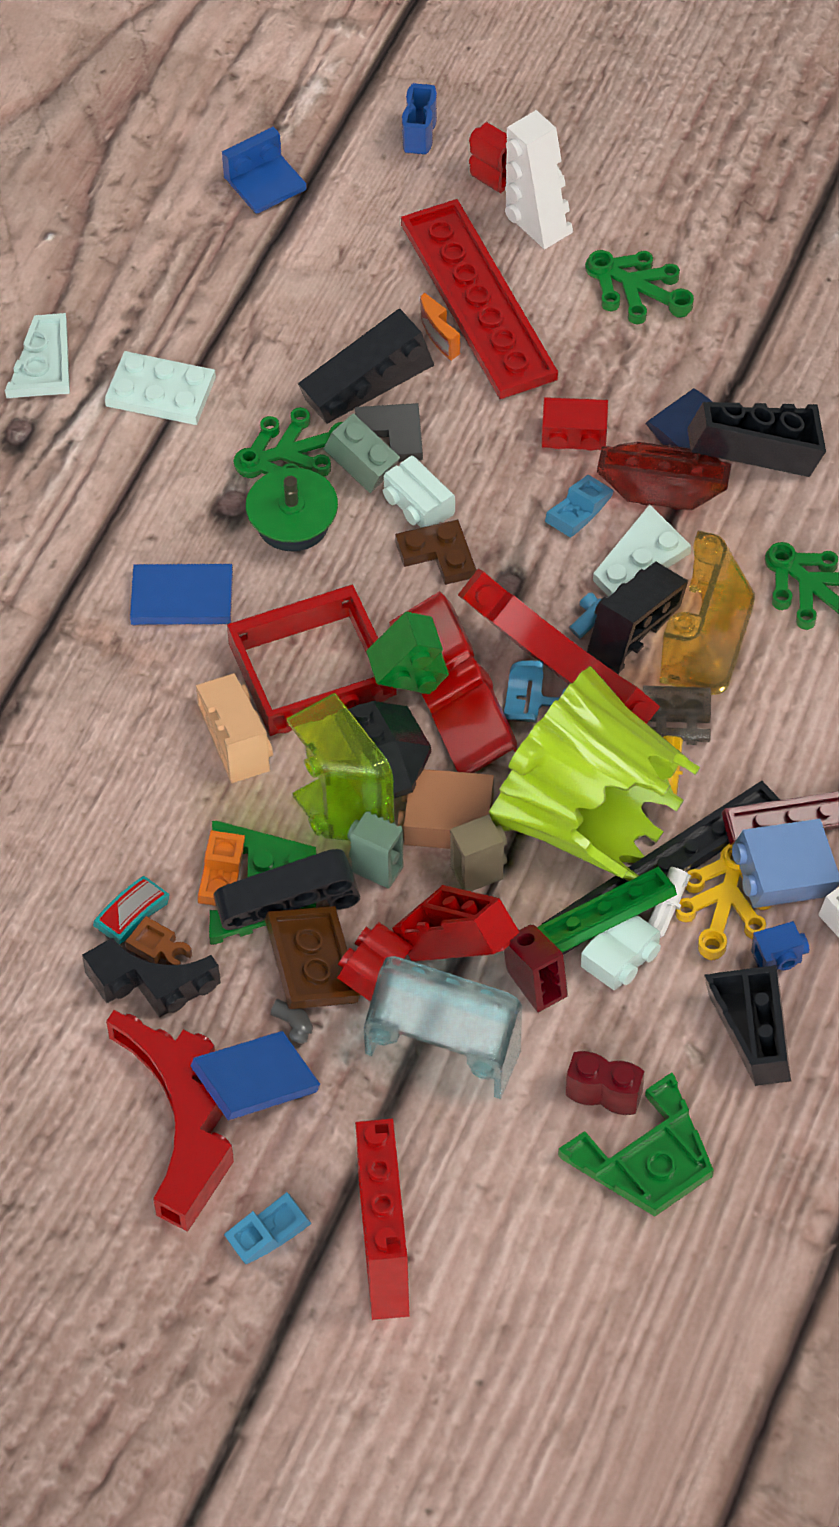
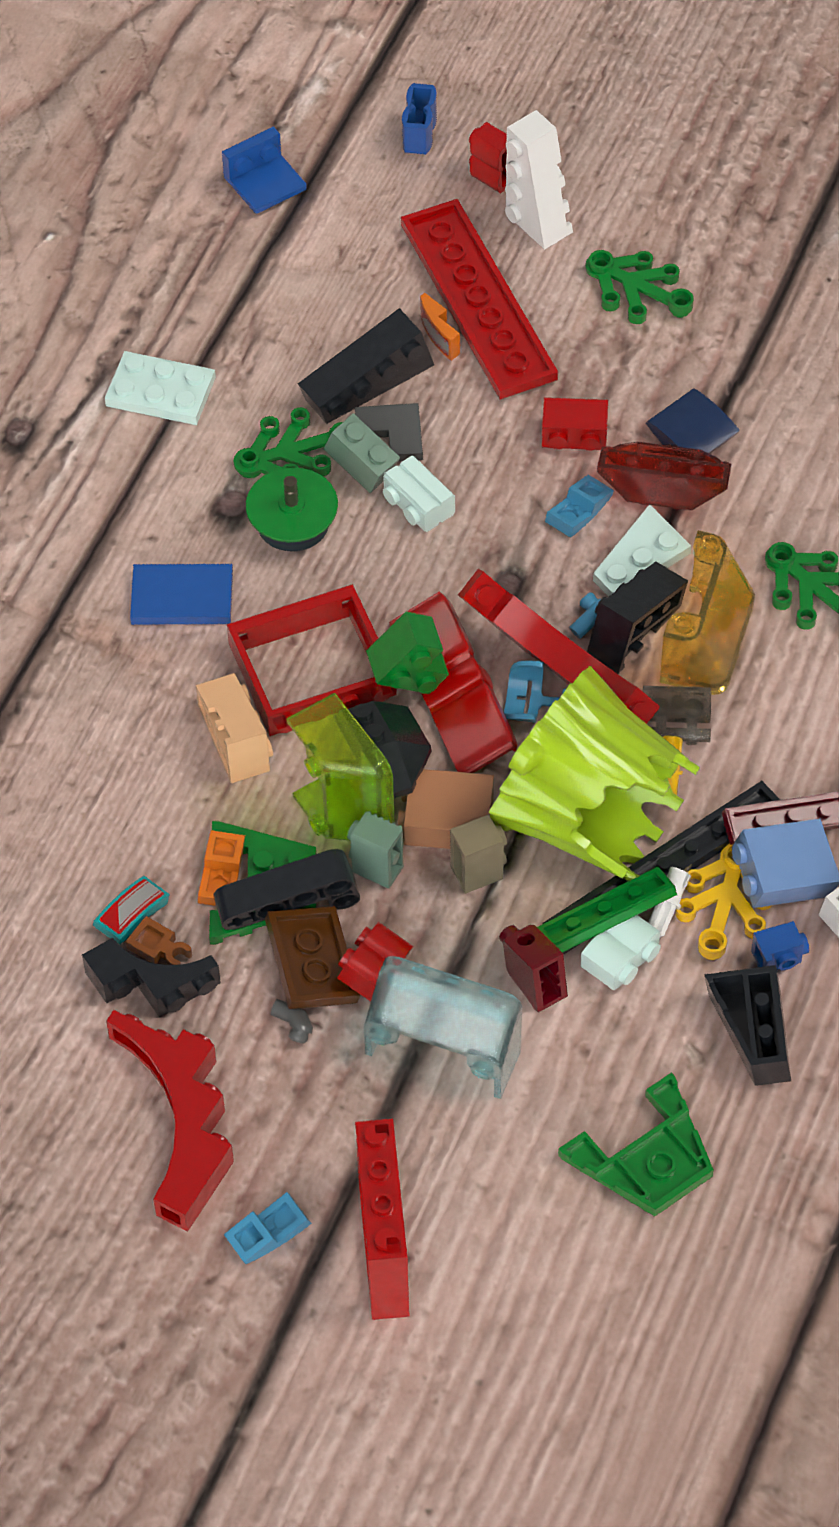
(44, 360): light aqua wing -> none
(255, 1075): blue tile -> none
(440, 543): reddish brown plate -> none
(456, 925): red wedge -> none
(597, 1081): dark red brick -> none
(760, 436): black wedge -> none

